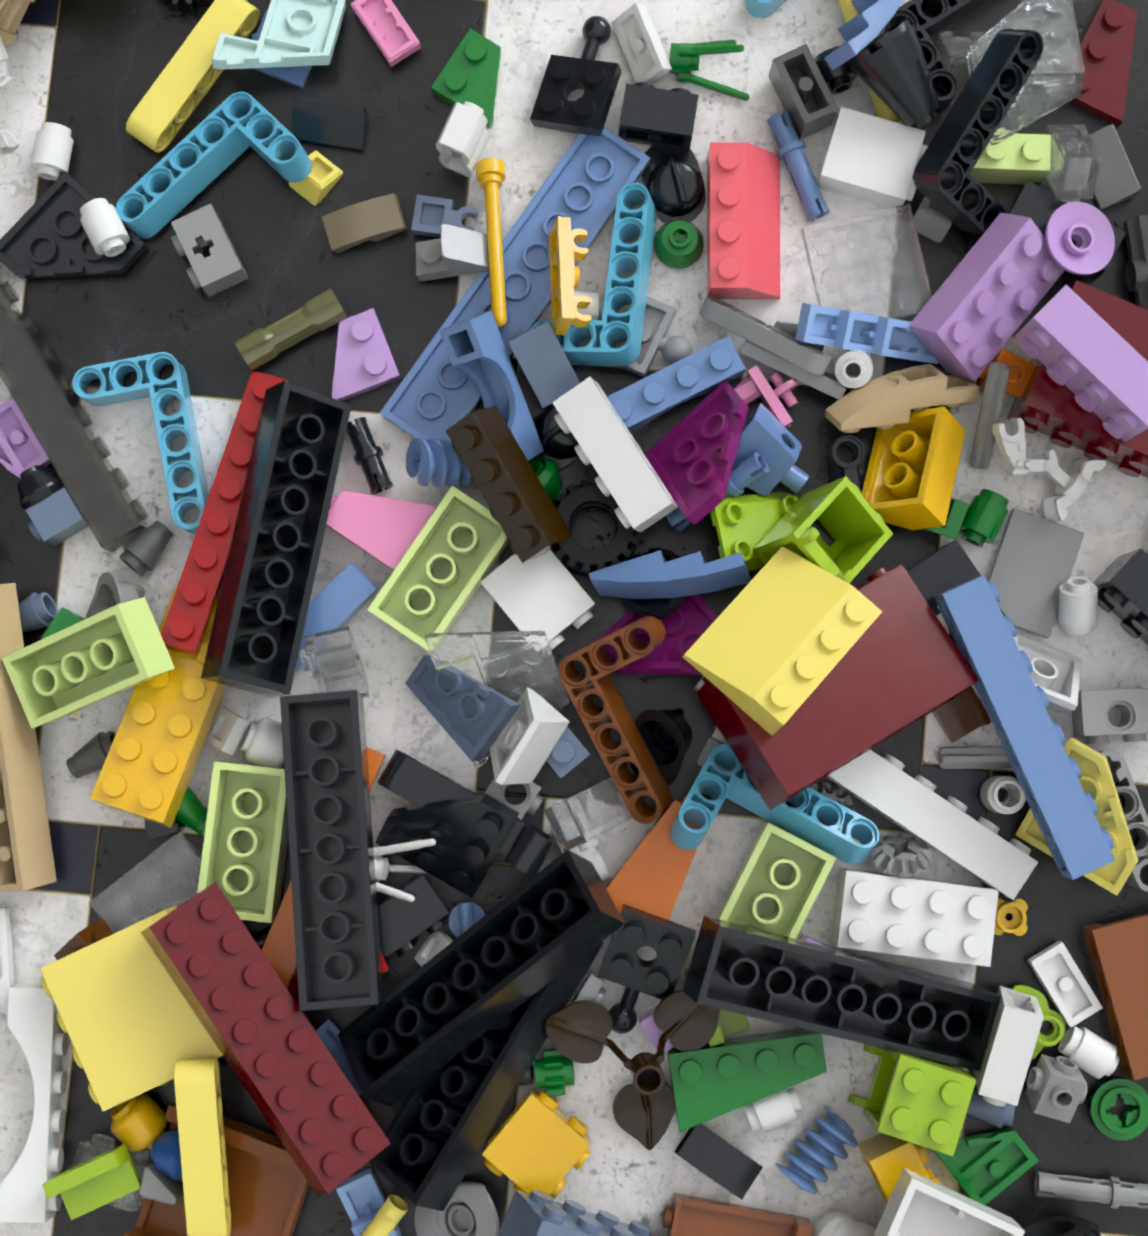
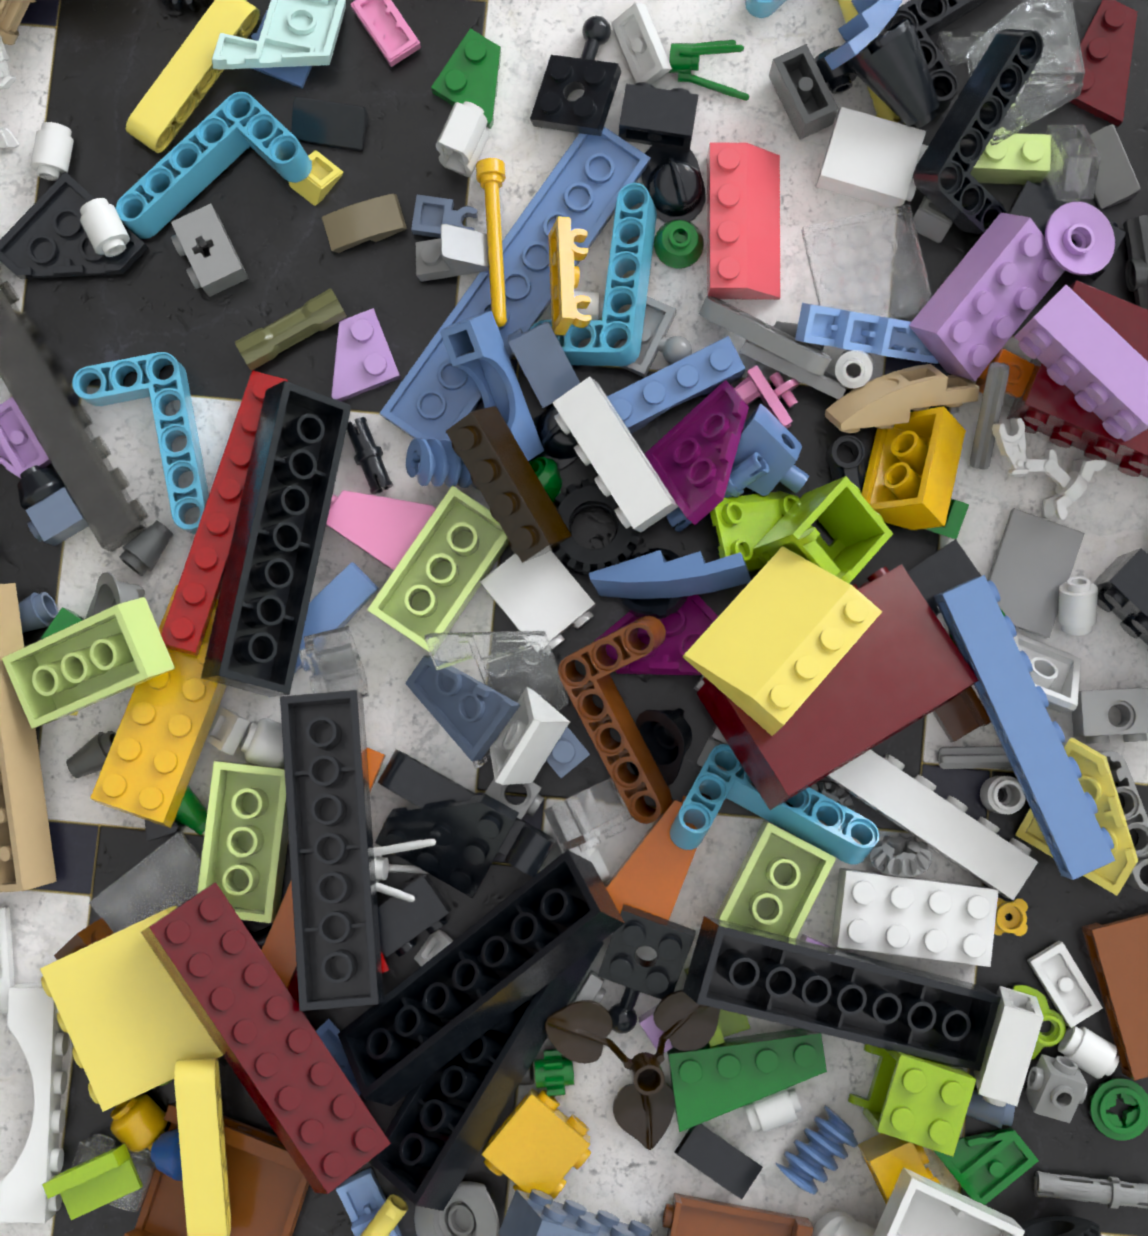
(160, 1186): light grey slope -> none
(464, 916): medium blue plate -> none
(792, 152): medium blue pin -> none
(984, 518): green brick -> none

